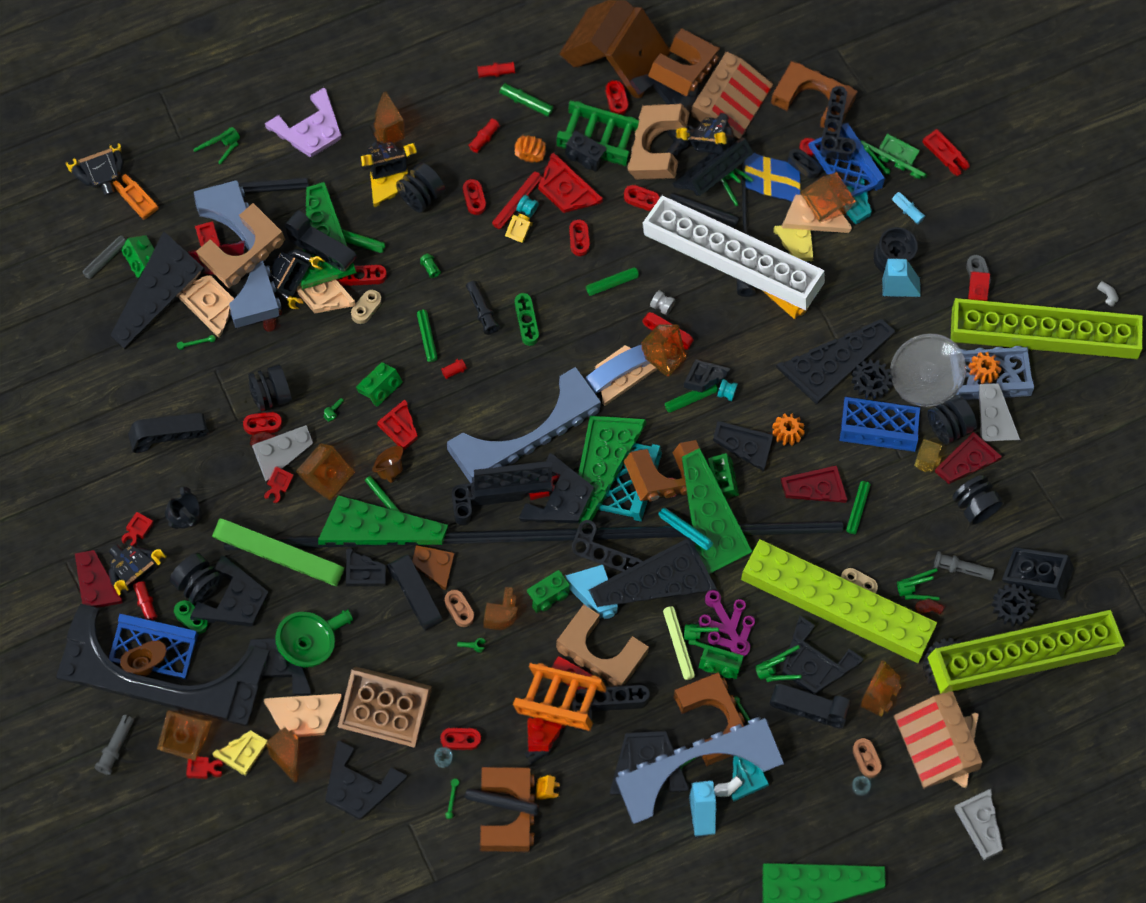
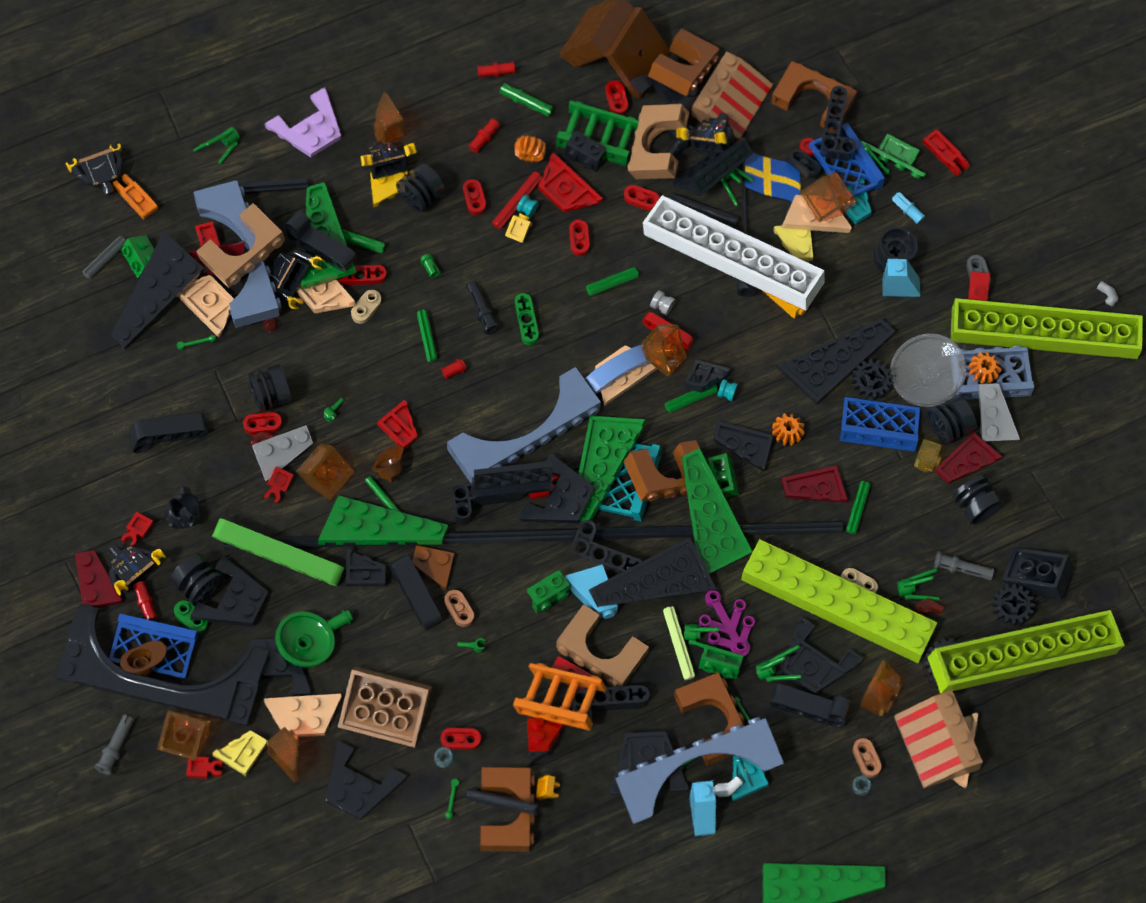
(379, 383): green bracket -> none
(501, 616): clear orange brick -> none
(685, 528): teal axle -> none
(980, 822): light grey wing -> none

